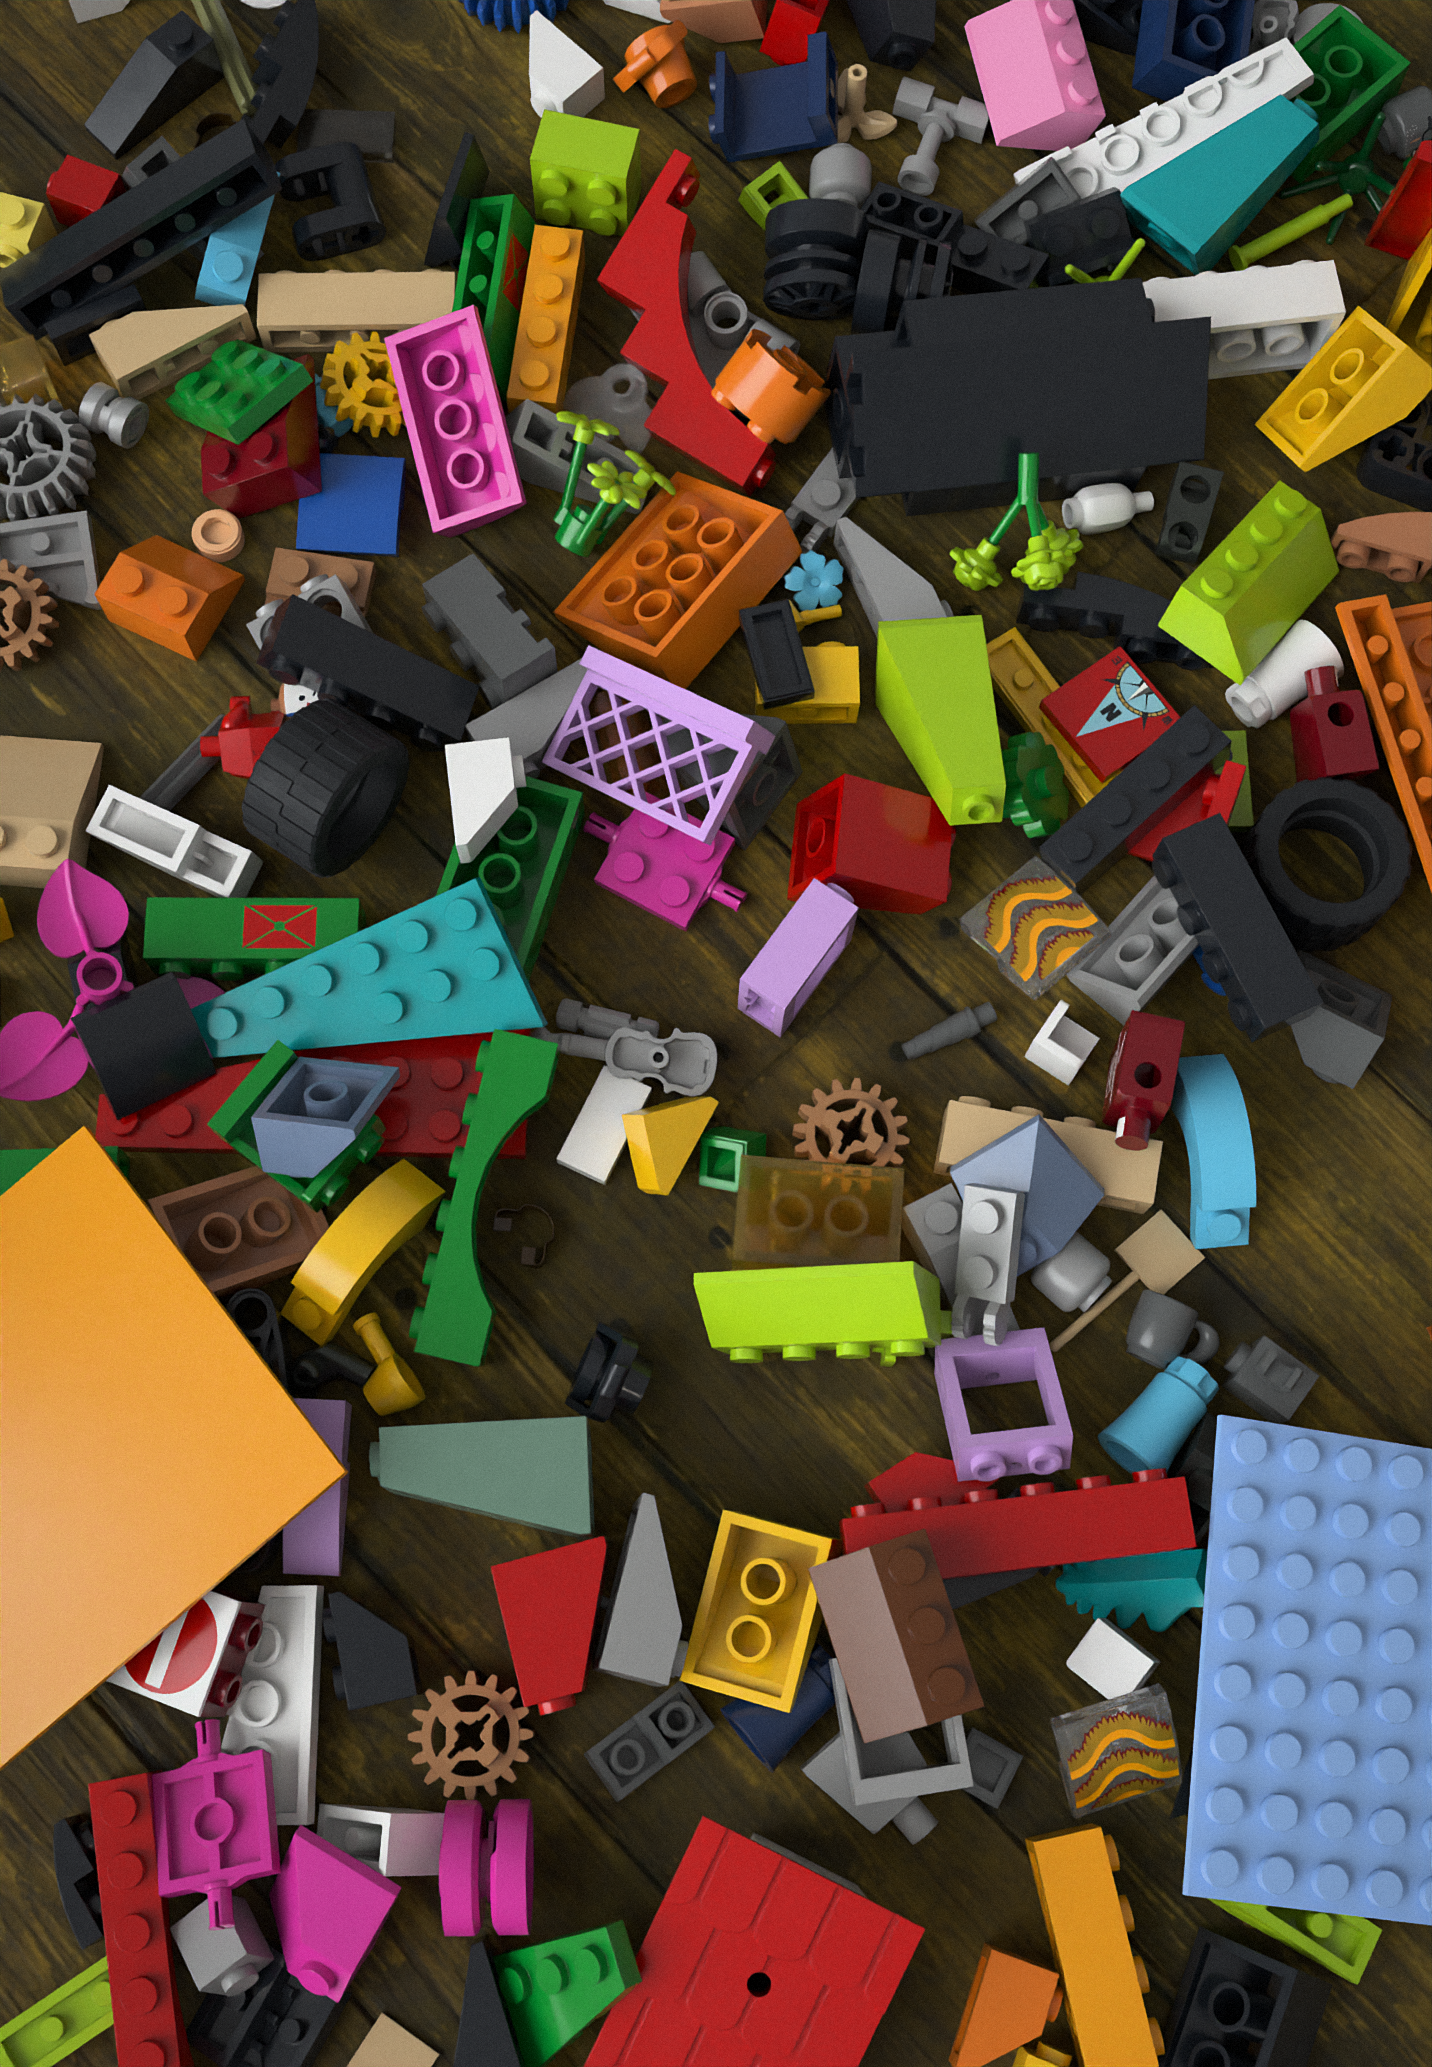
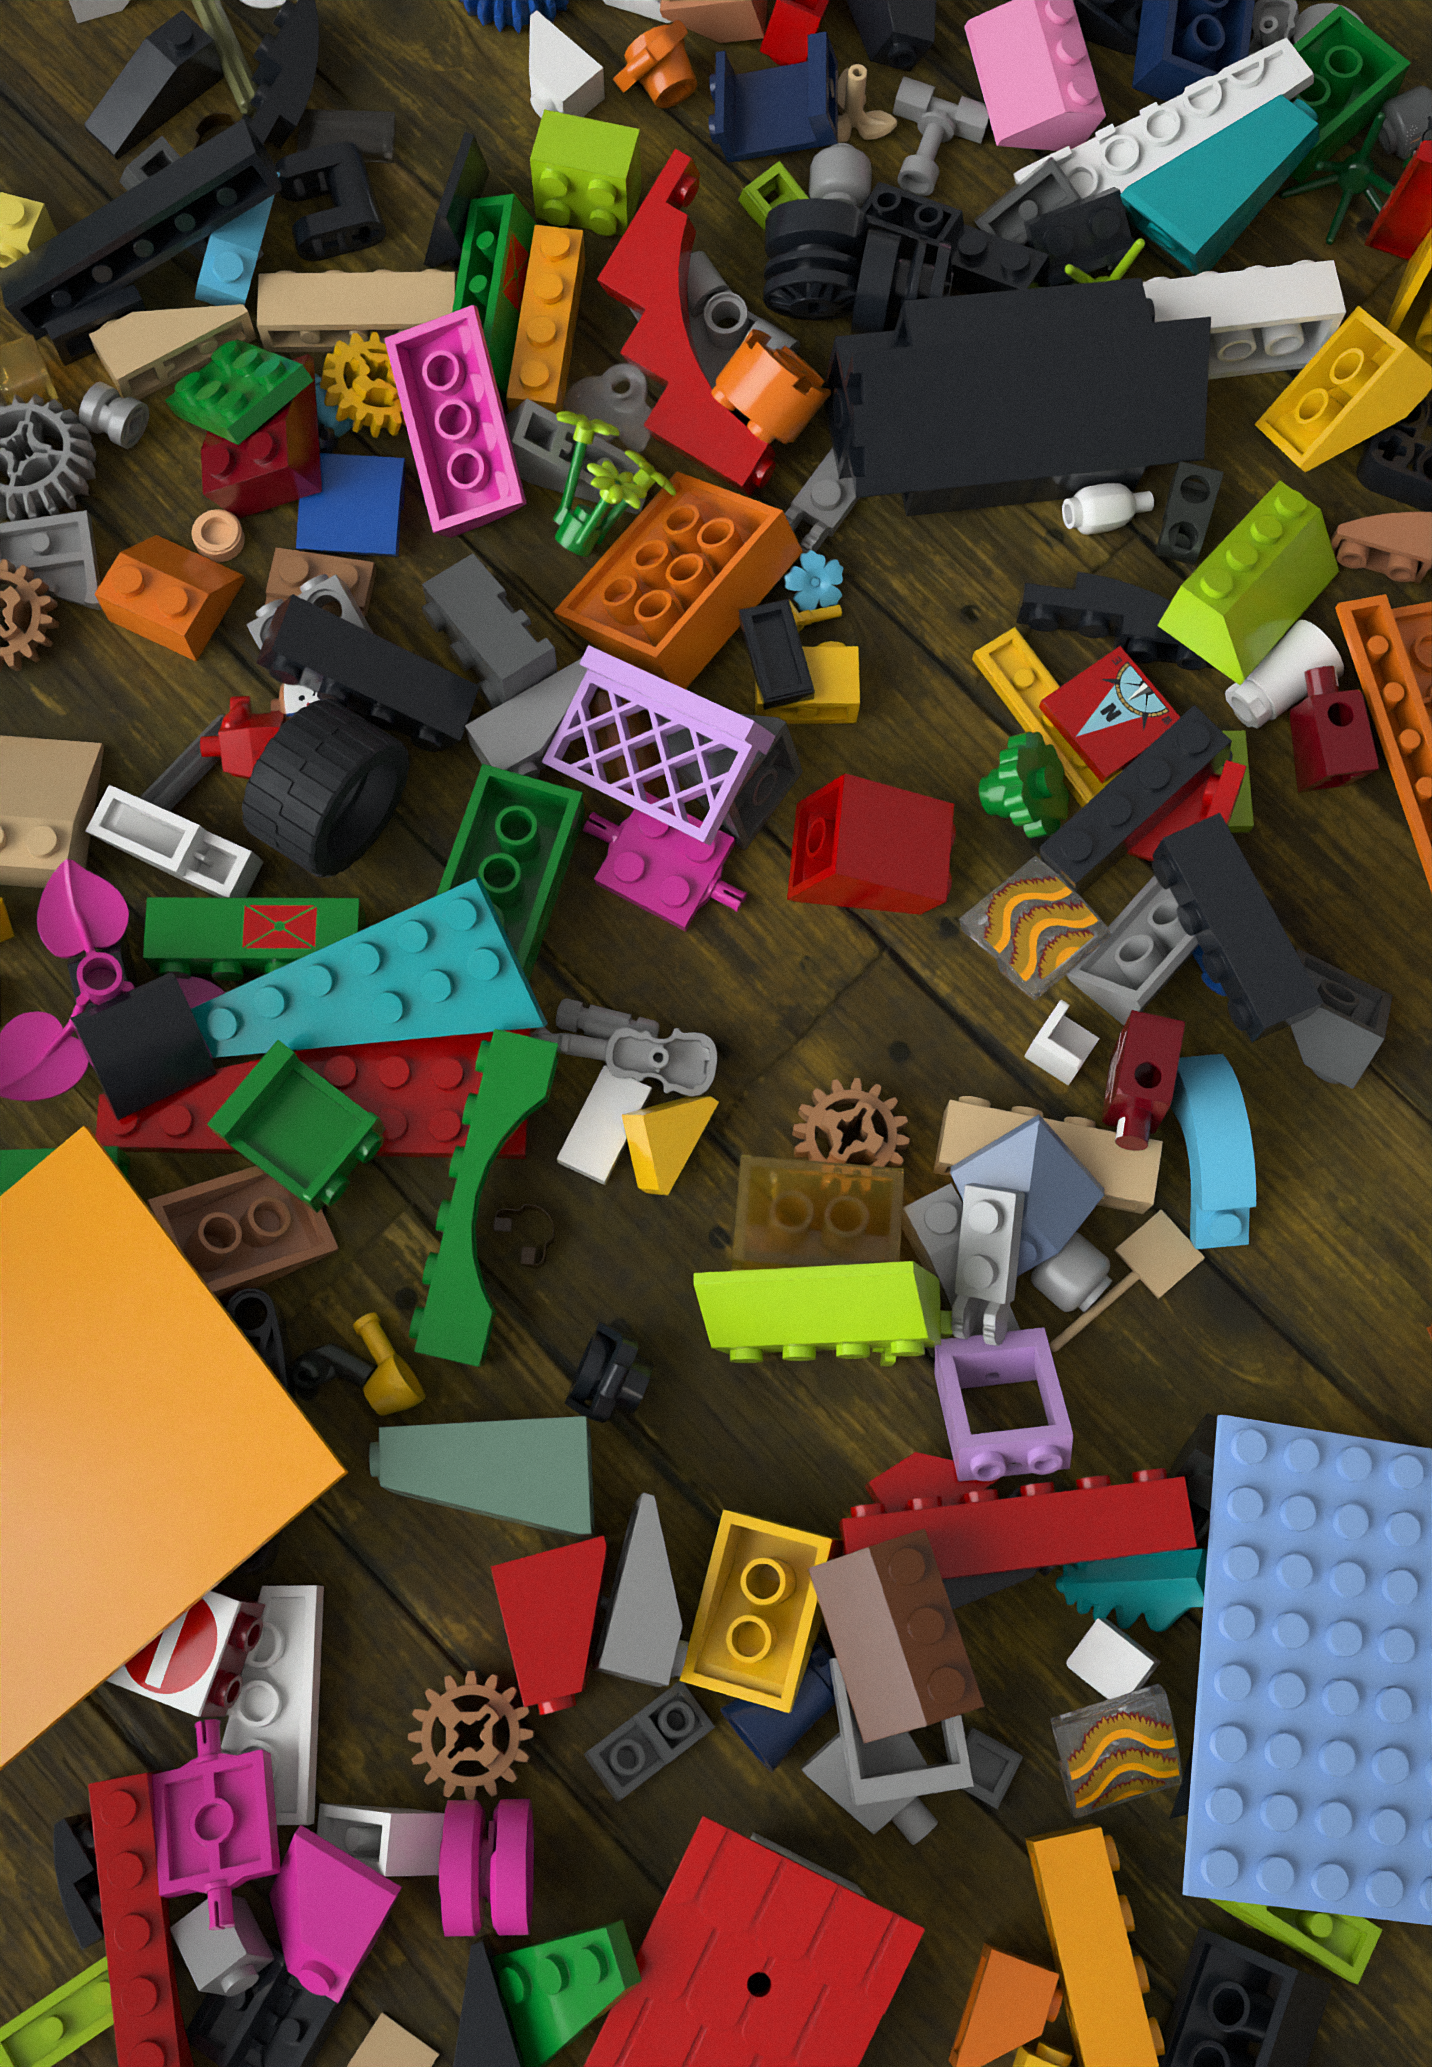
(81, 189): red brick -> none
(316, 1536): lavender slope -> none
(317, 1113): sand blue slope -> none
(356, 1247): yellow arch -> none
(373, 1655): black slope -> none
(482, 791): white slope -> none
(722, 1152): green slope -> none
(797, 956): lavender window -> none
(884, 582): light grey slope -> none
(942, 711): lime slope -> none
(950, 1031): dark grey animal -> none
(1049, 550): lime plant -> none
(1160, 1418): medium azure plant -> none
(1162, 1329): dark grey piece -> none
(1268, 1379): dark grey brick -> none
(1287, 232): lime piece -> none
(1364, 825): black tyre -> none

